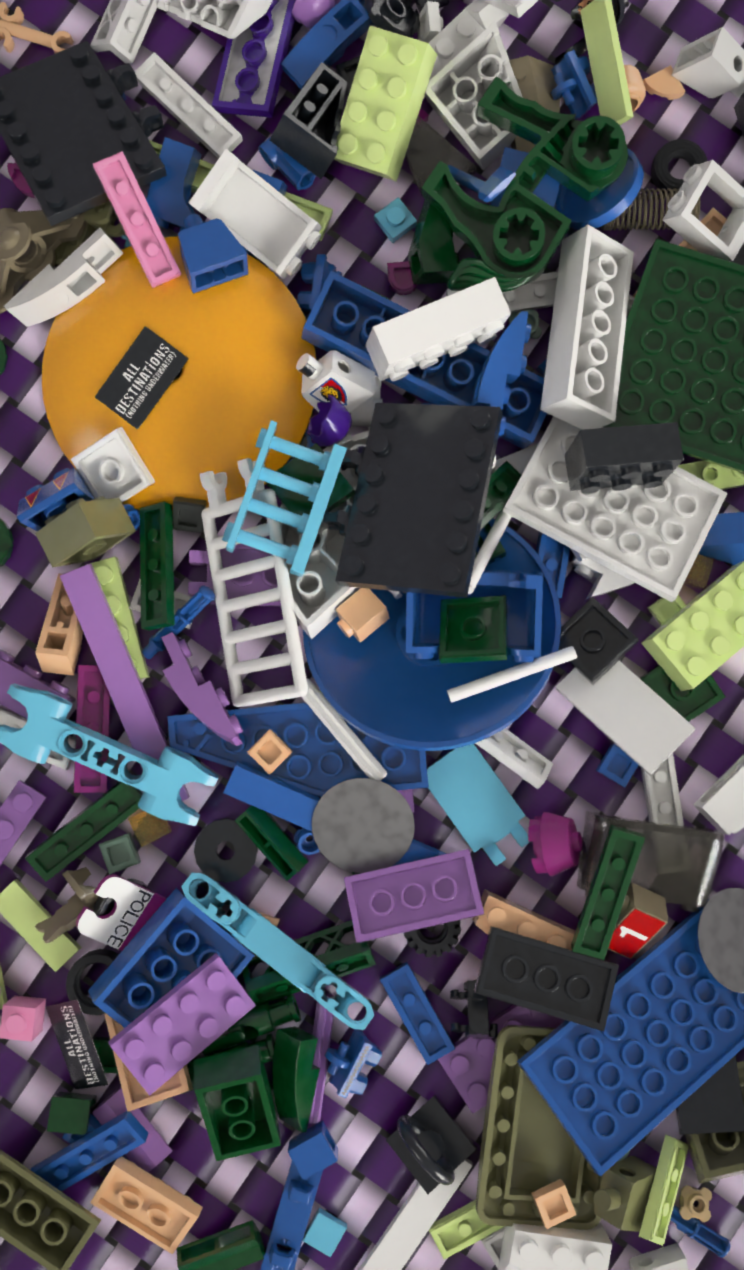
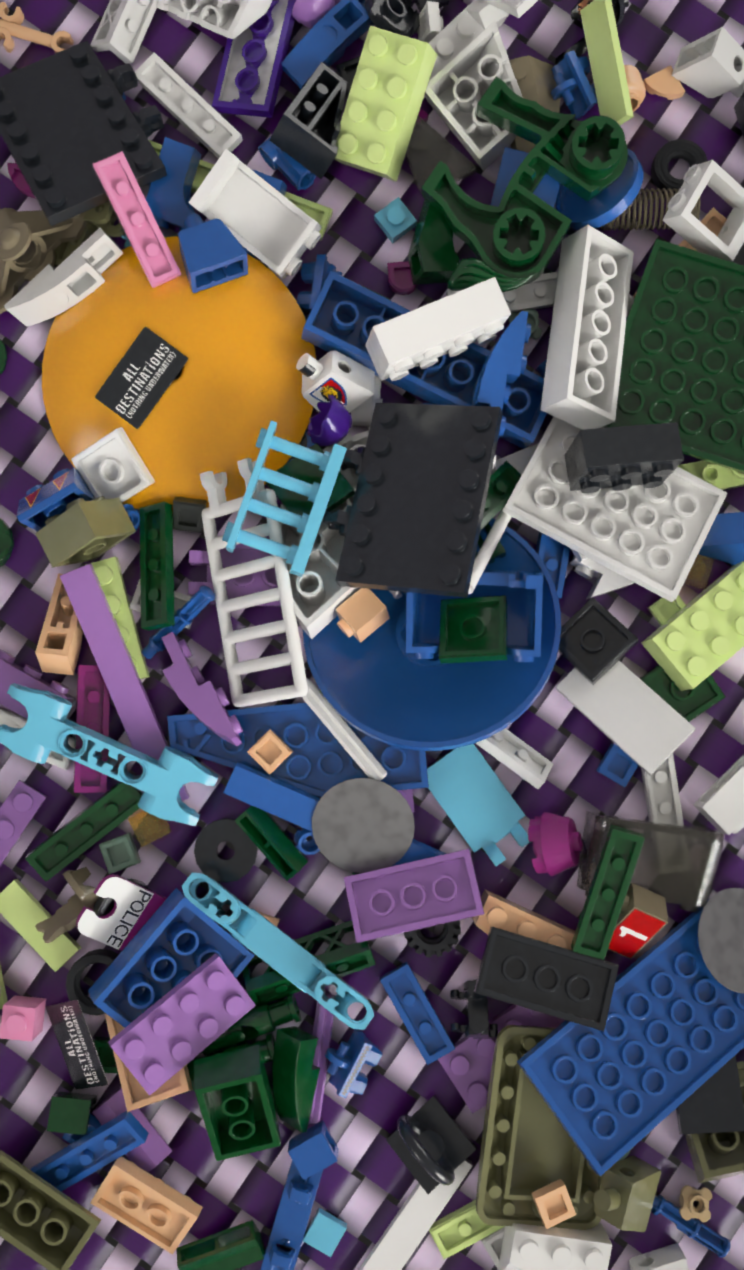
(487, 190): blue piece -> none
(511, 674): white bar -> none
(664, 1190): yellowish green tile -> none

